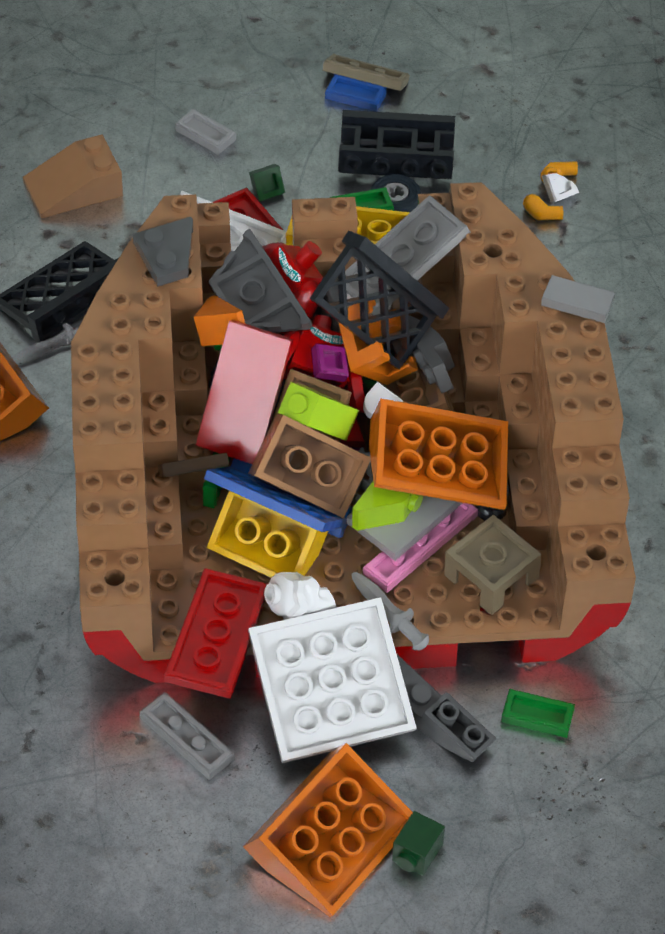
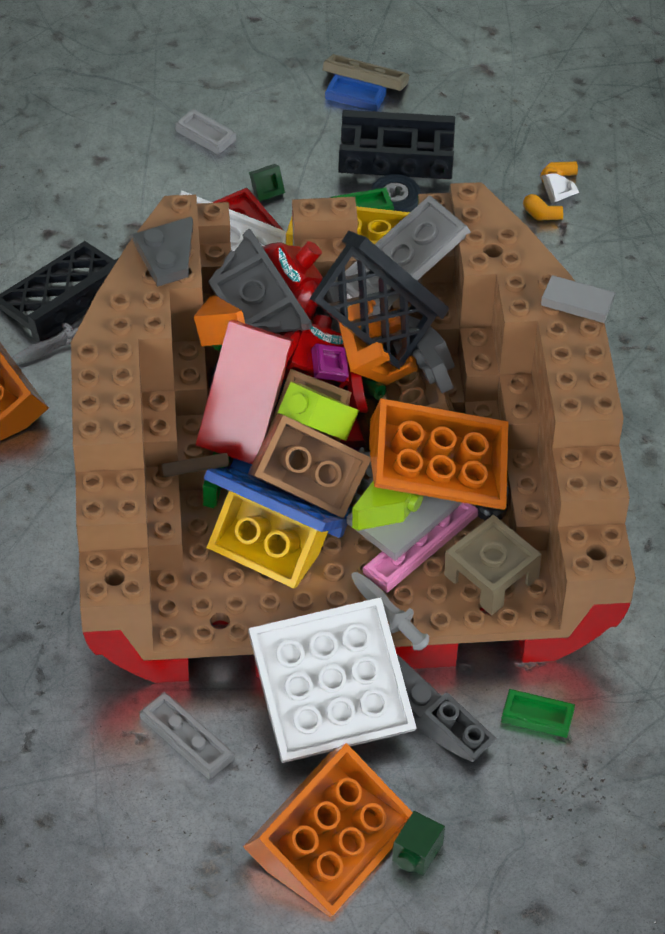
(75, 178): medium nougat slope -> none
(216, 633): red tile -> none
(297, 595): white head -> none
(373, 397): white tile -> none

